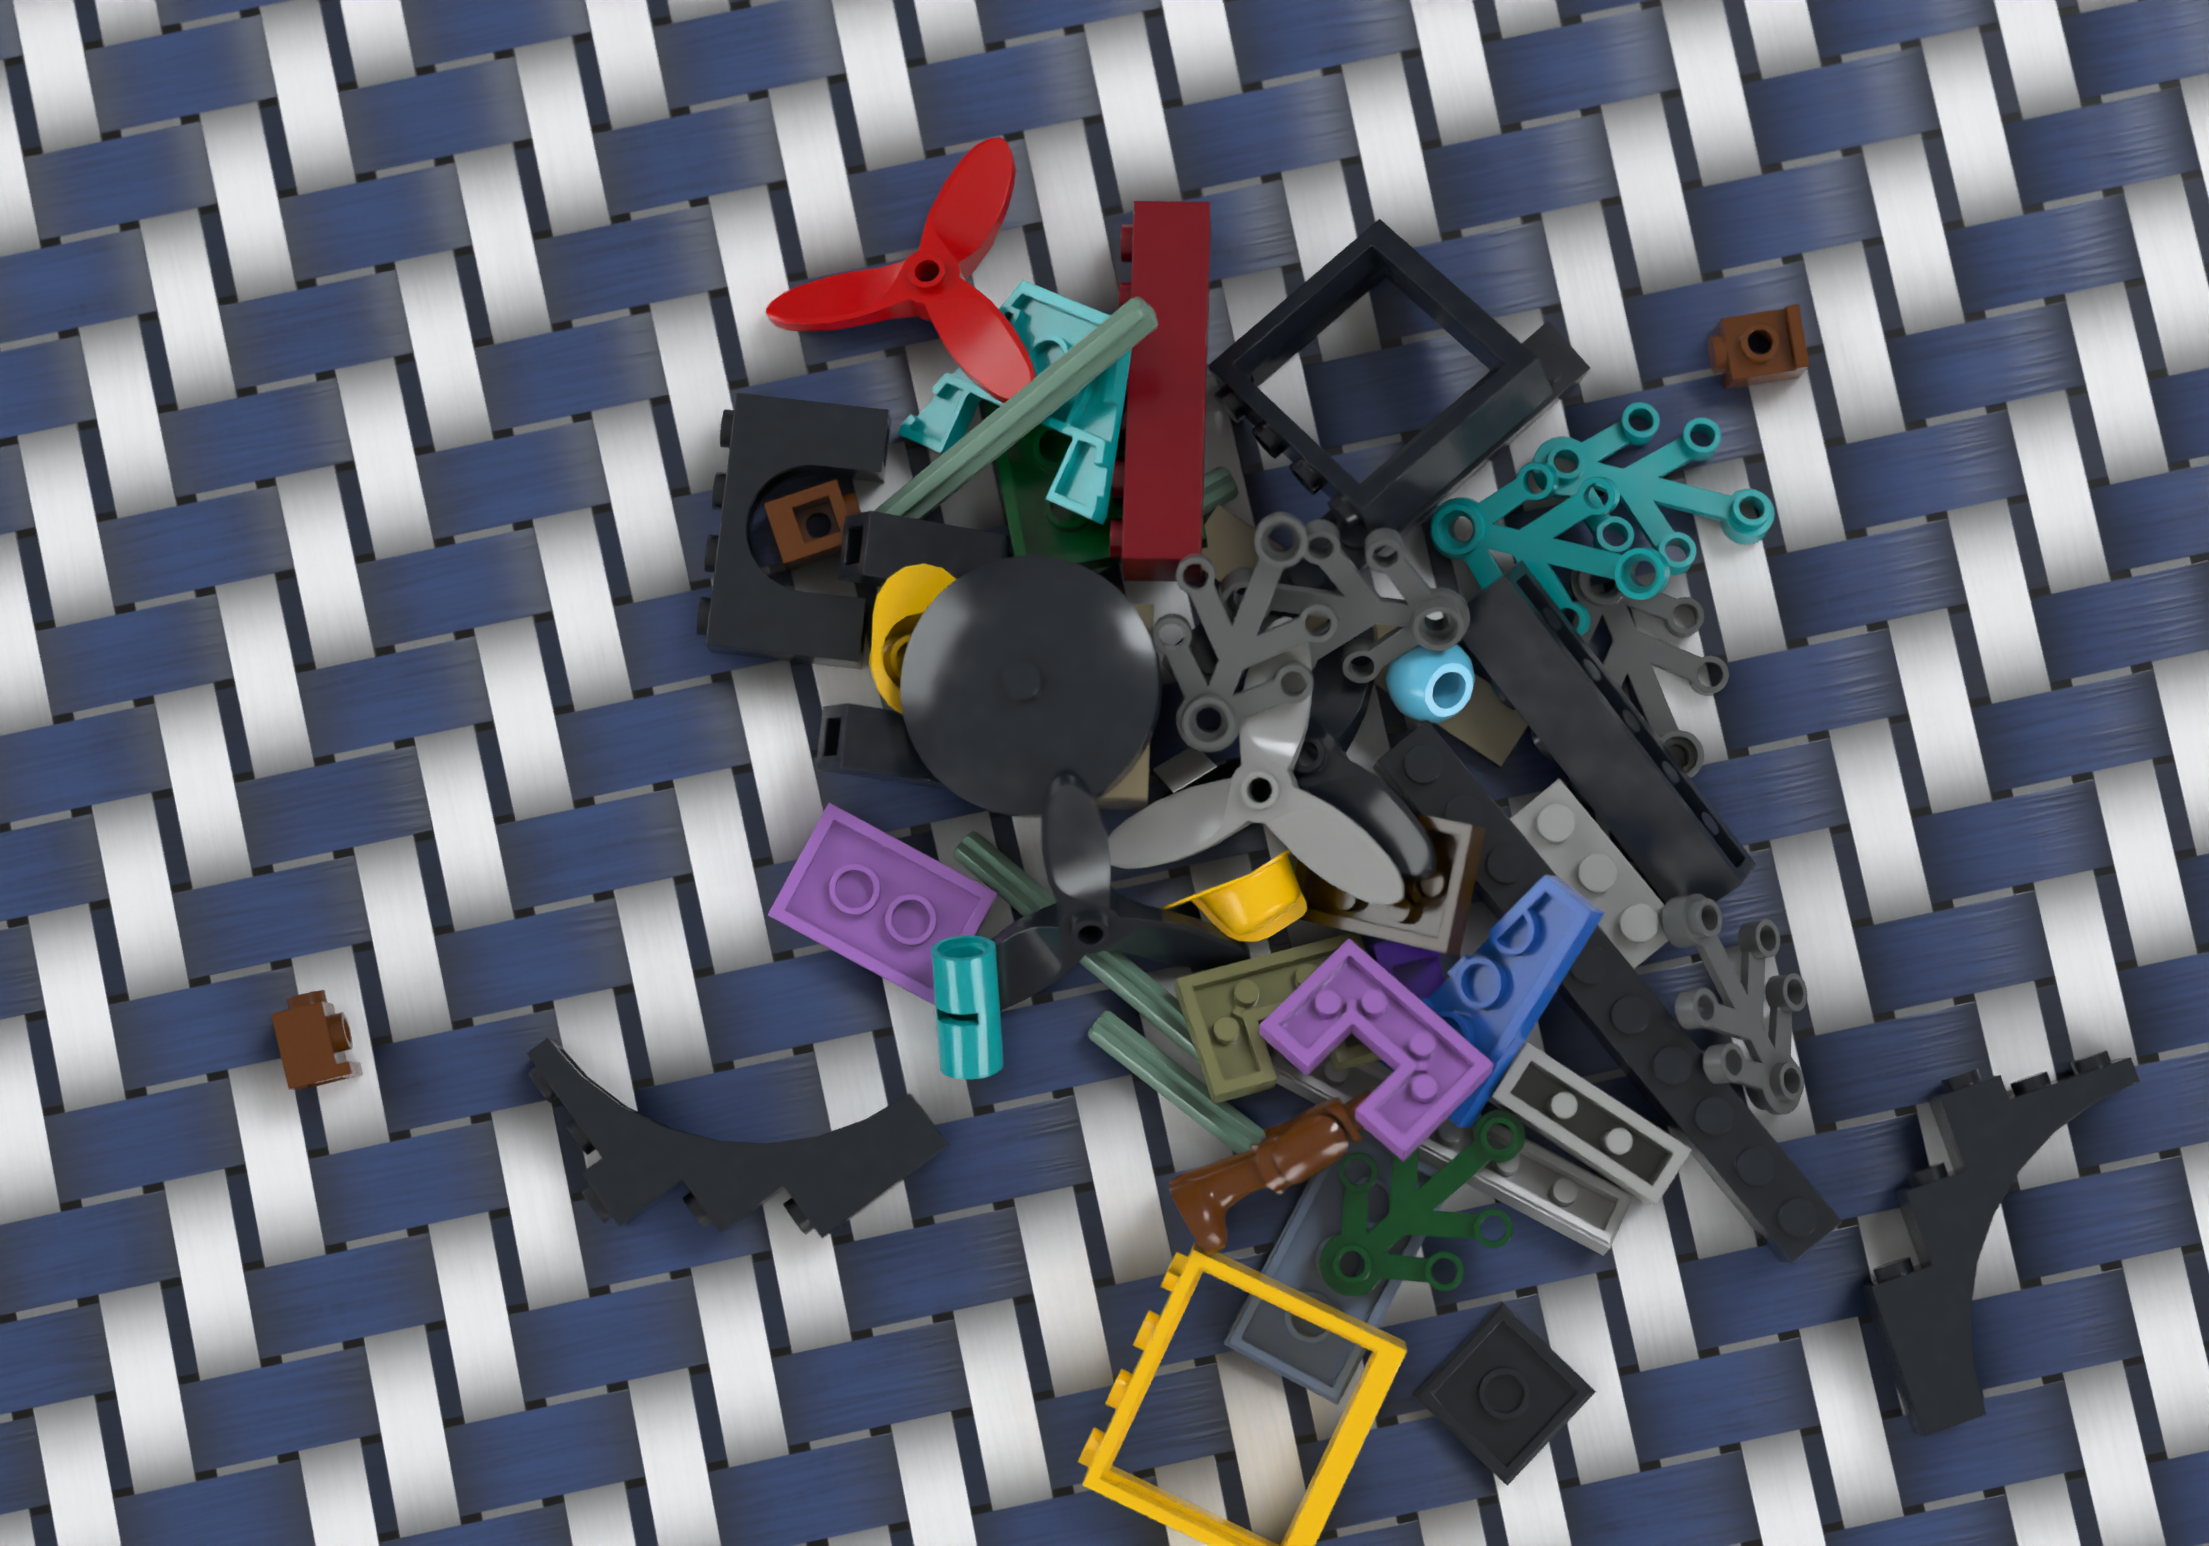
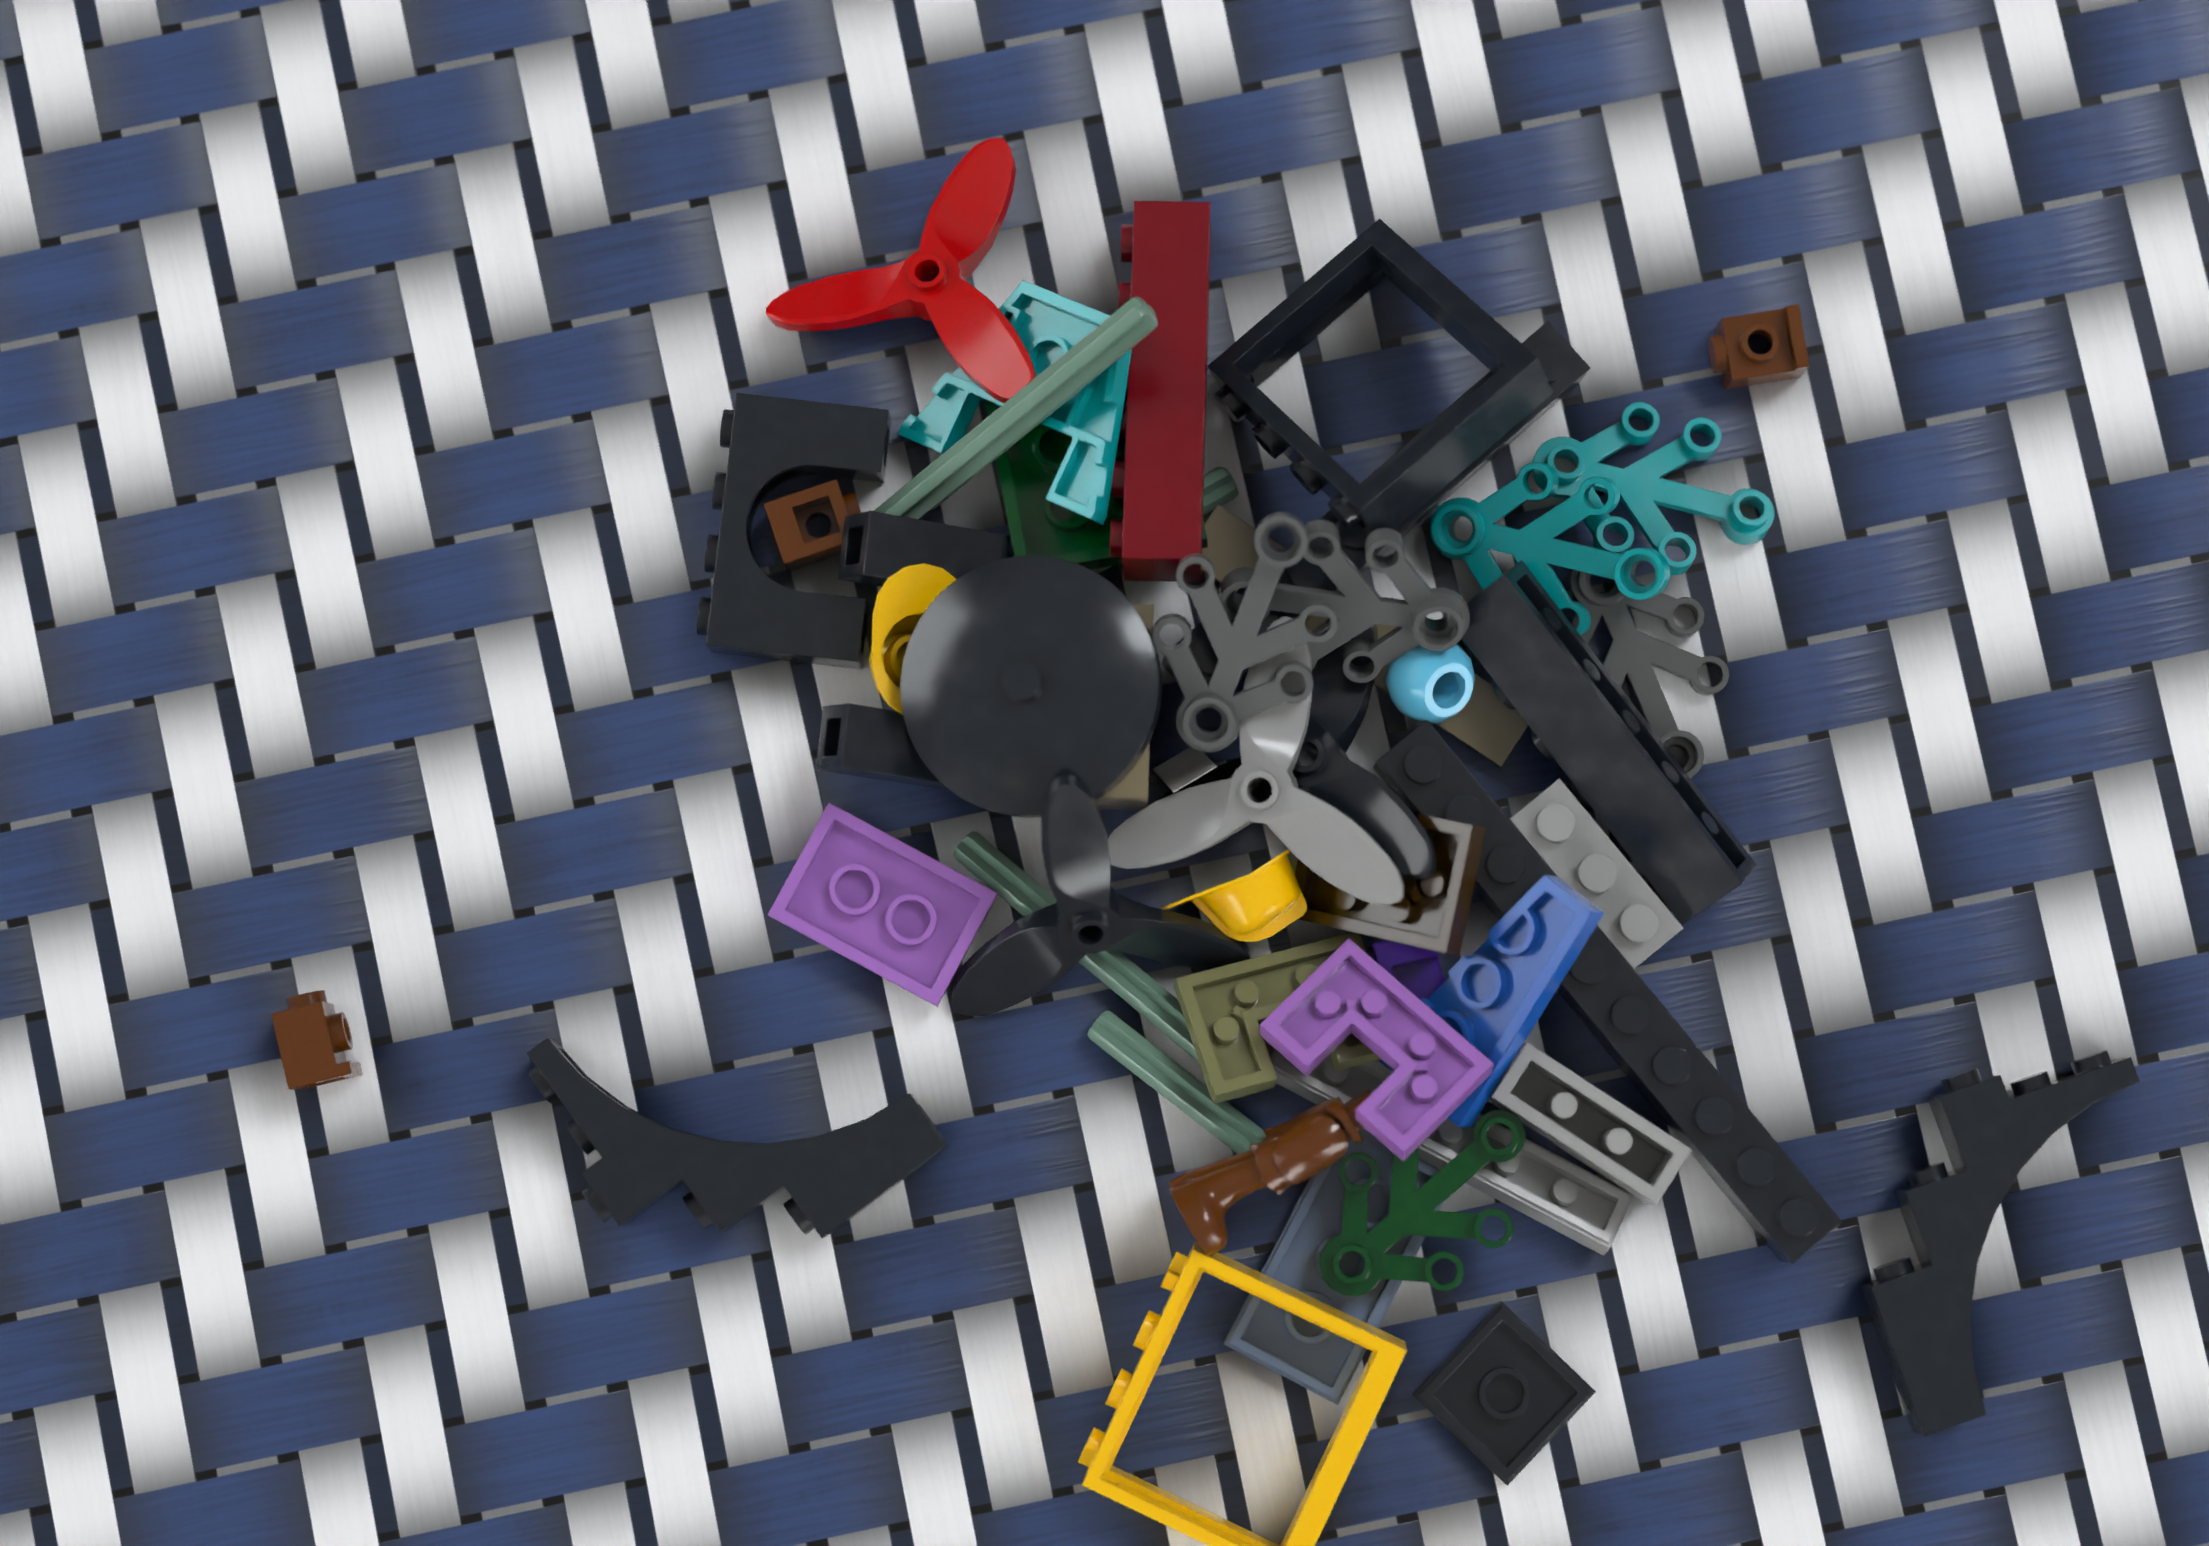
(967, 1007): teal pin -> none
(1773, 1076): dark grey plant -> none

